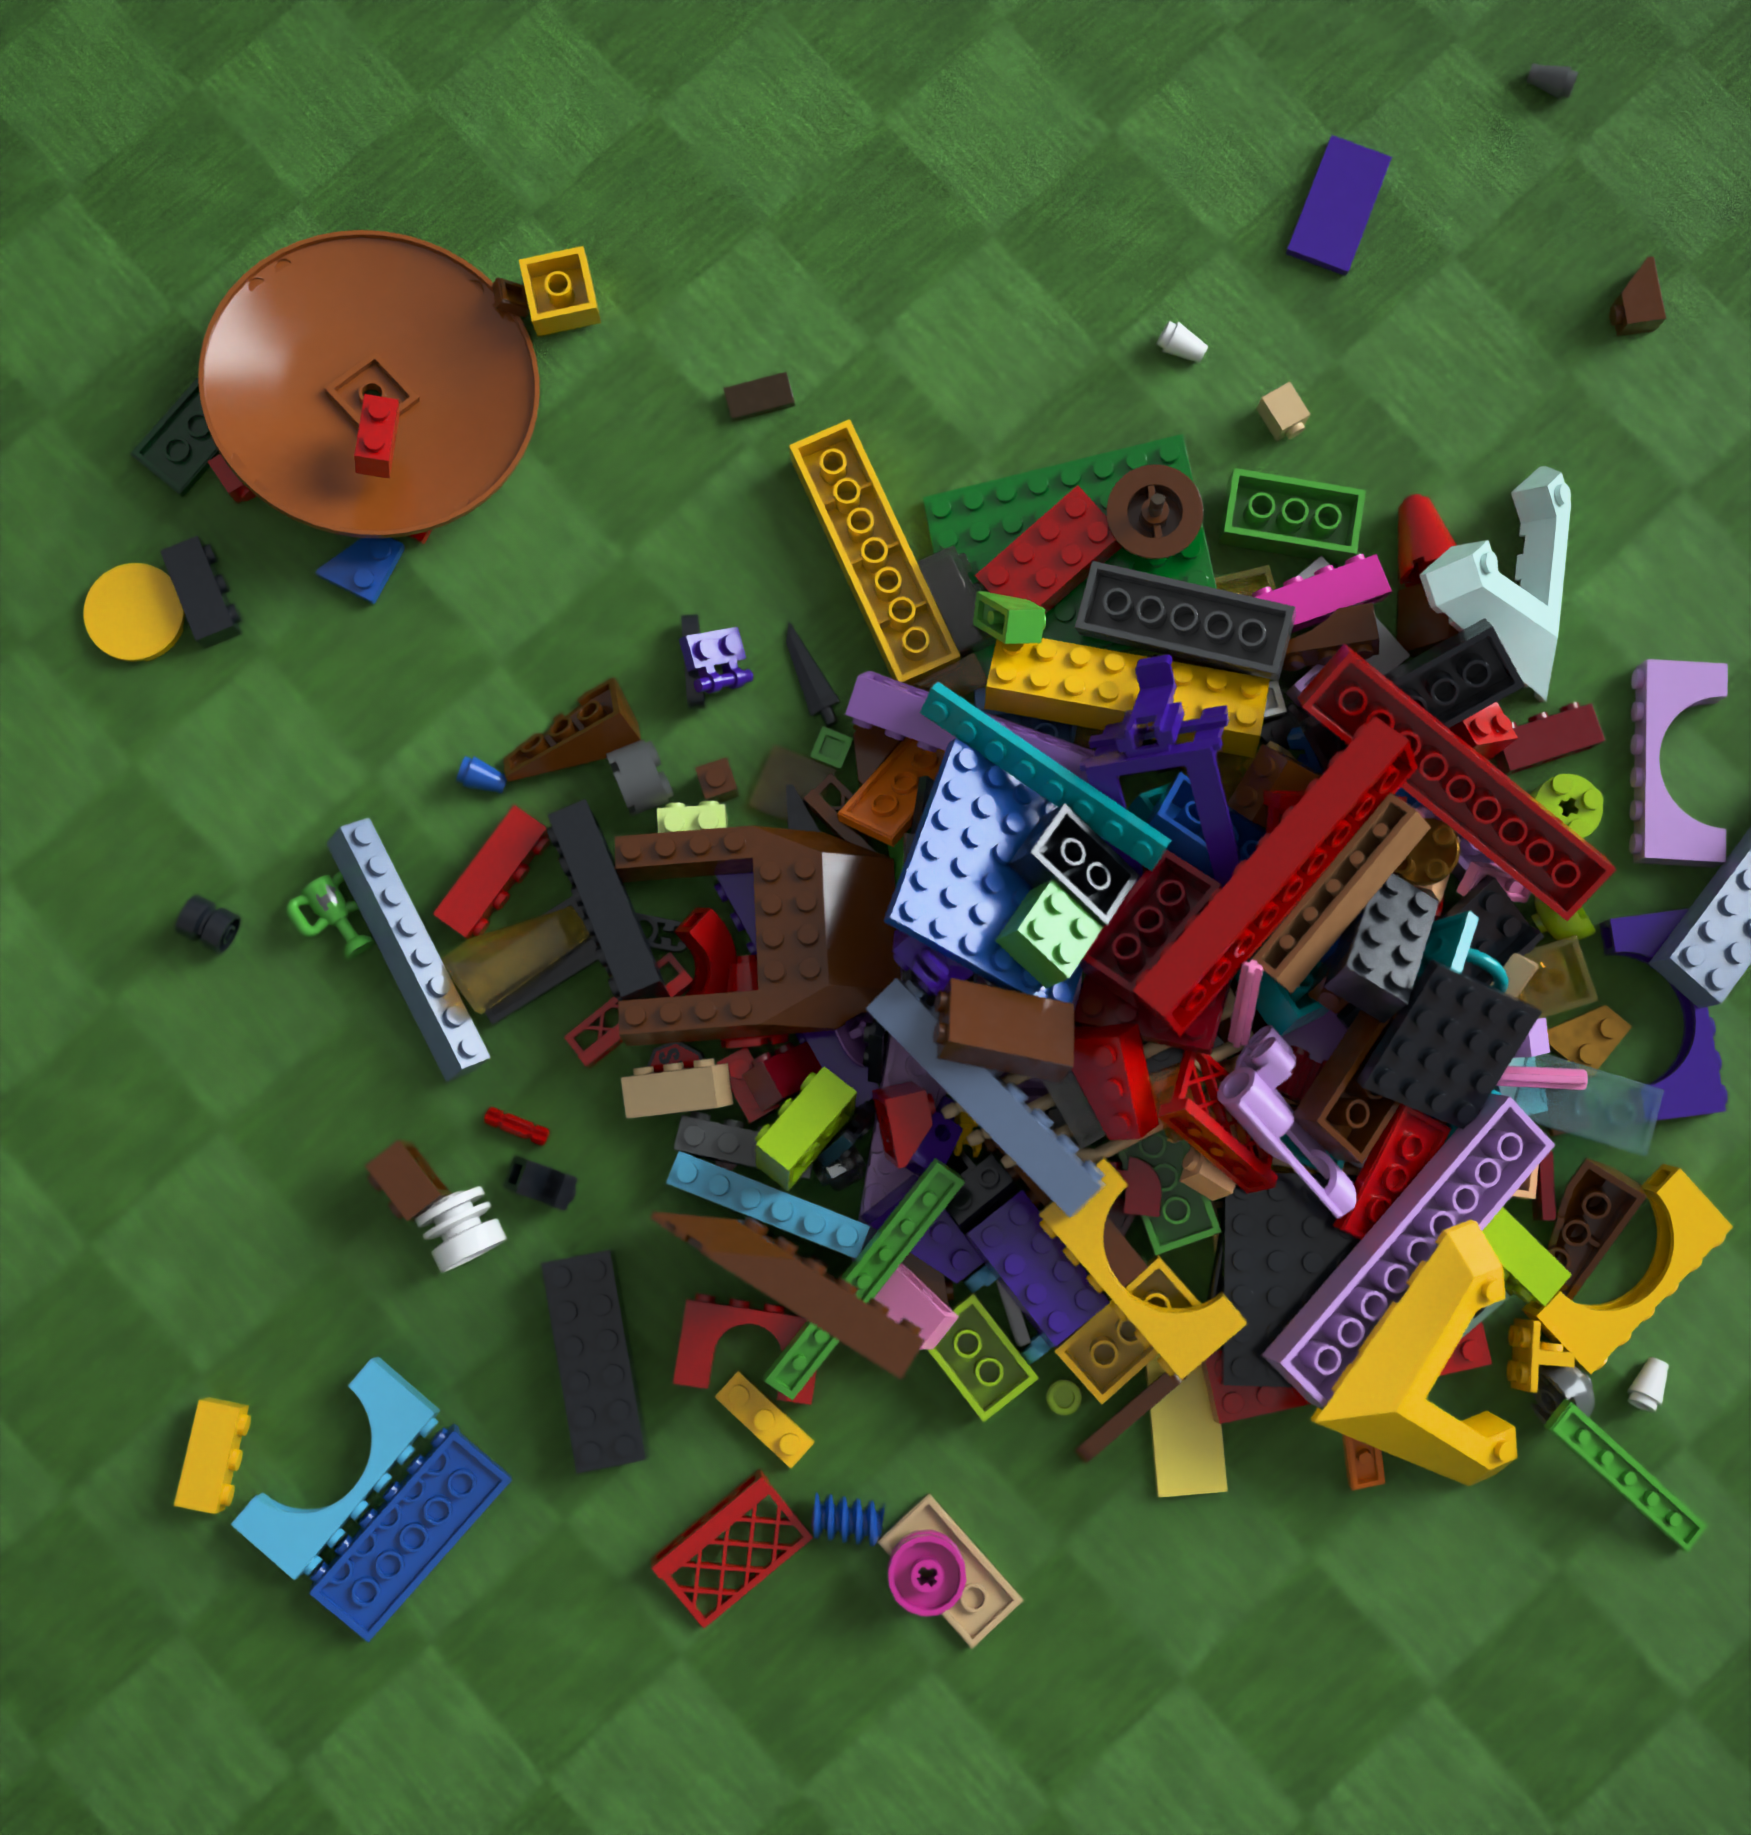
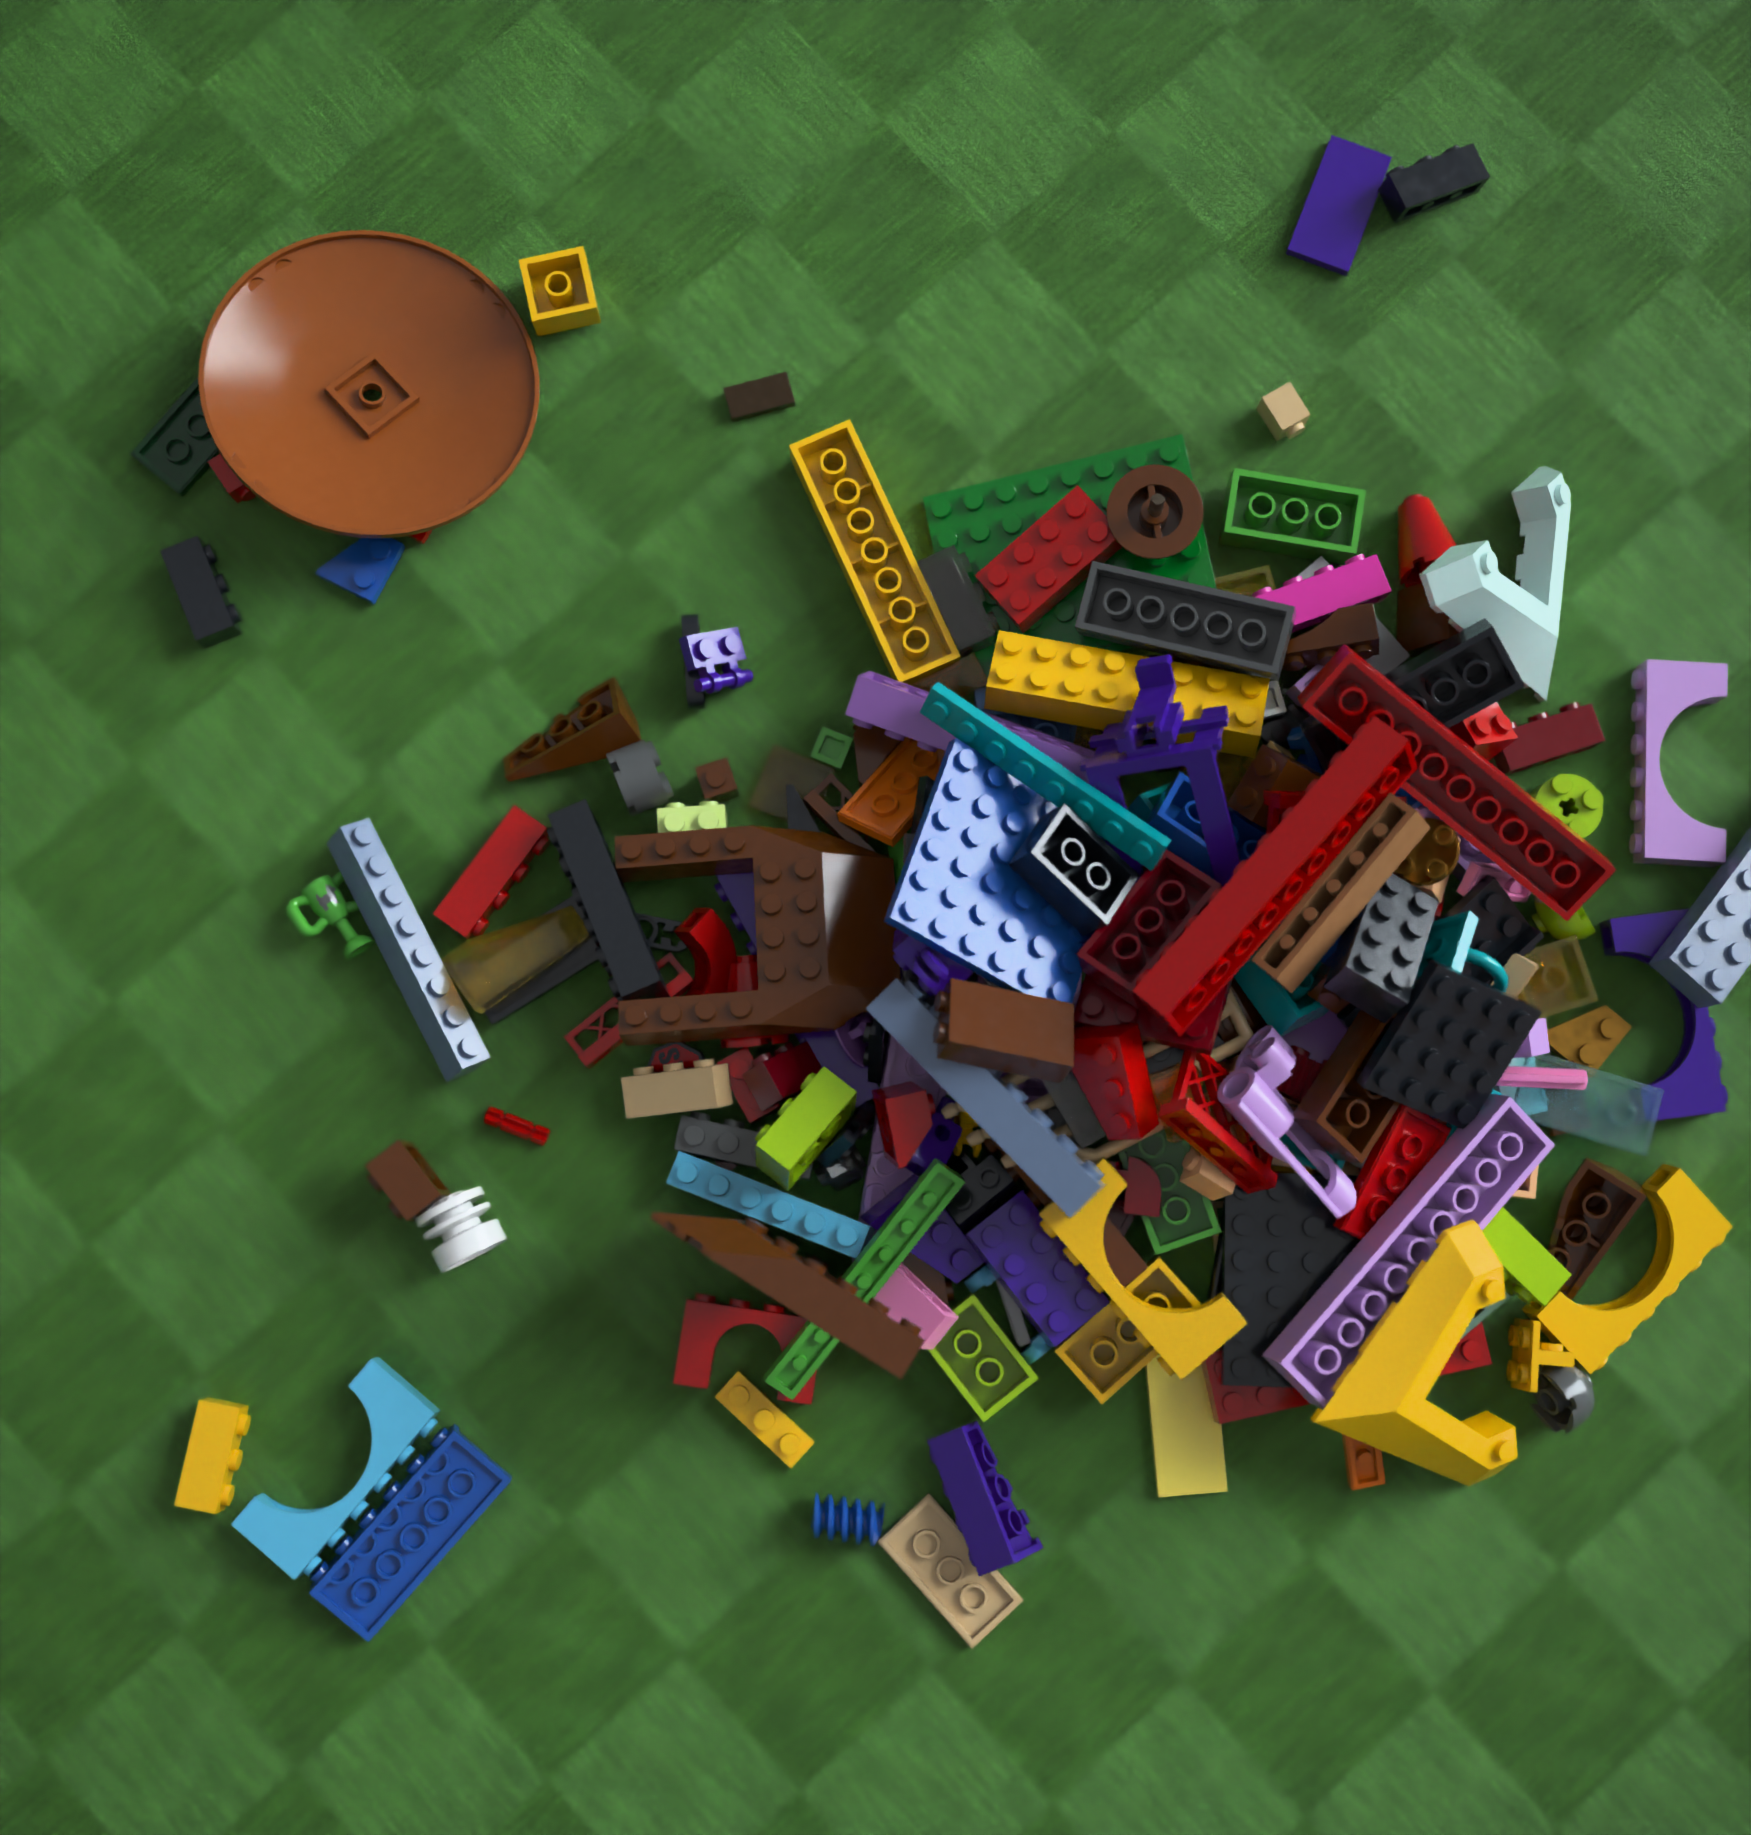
(134, 612): yellow tile -> none
(212, 926): black wheel -> none
(376, 436): red brick -> none
(480, 776): blue cone -> none
(510, 297): reddish brown tile -> none
(540, 1183): black brick -> none
(595, 1361): black brick -> none
(706, 1531): red fence -> none
(815, 687): black bar -> none
(926, 1594): dark pink wheel -> none
(981, 1499): none -> dark purple wedge
(1009, 618): bright green slope -> none
(1049, 934): brick -> none
(1063, 1397): lime tile -> none
(1127, 1416): reddish brown beam -> none
(1181, 342): white cone -> none
(1245, 1003): bright pink axle -> none
(1433, 182): none -> black brick
(1544, 1203): dark red tile -> none
(1553, 79): dark grey cone -> none
(1625, 1475): bright green tile -> none
(1640, 303): reddish brown slope -> none
(1649, 1385): white cone -> none

